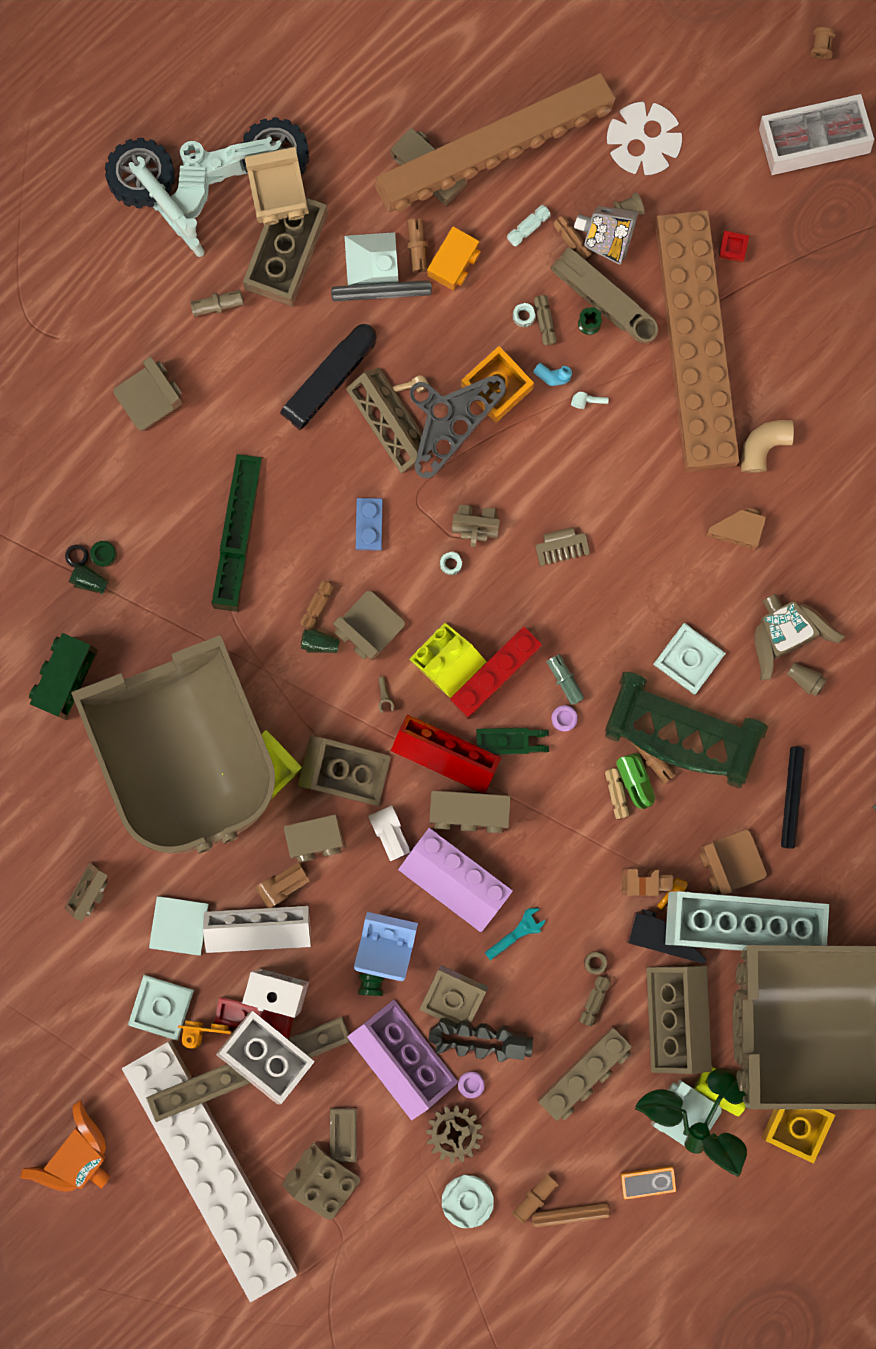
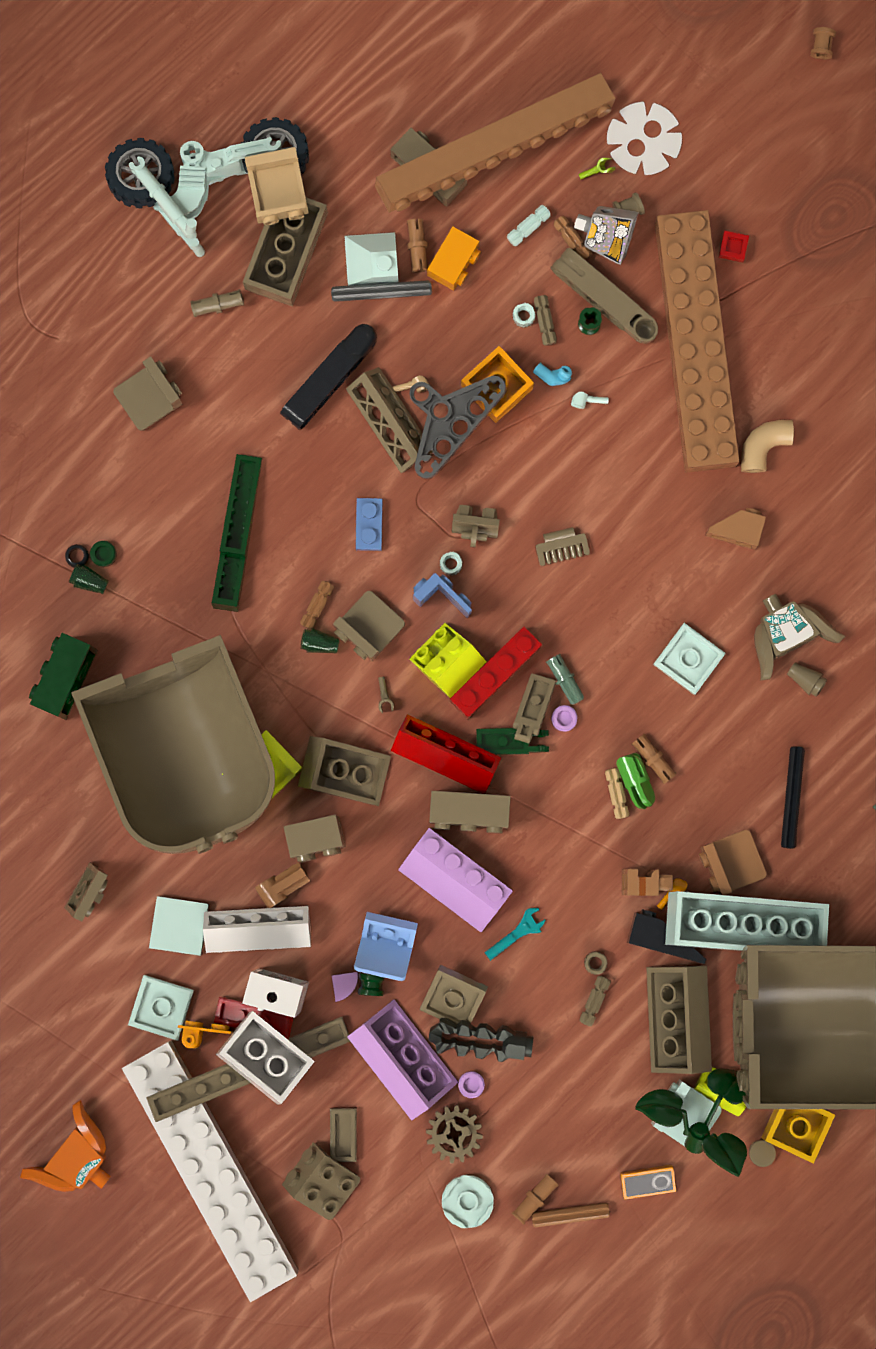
(344, 984): none -> lavender tile
(388, 829): white piece -> none
(426, 588): none -> medium blue bracket
(533, 707): none -> dark tan hinge
(584, 1073): dark tan brick -> none
(600, 167): none -> lime hand
(738, 742): clear green piece -> none
(762, 1153): none -> dark tan tile
(816, 134): brick -> none

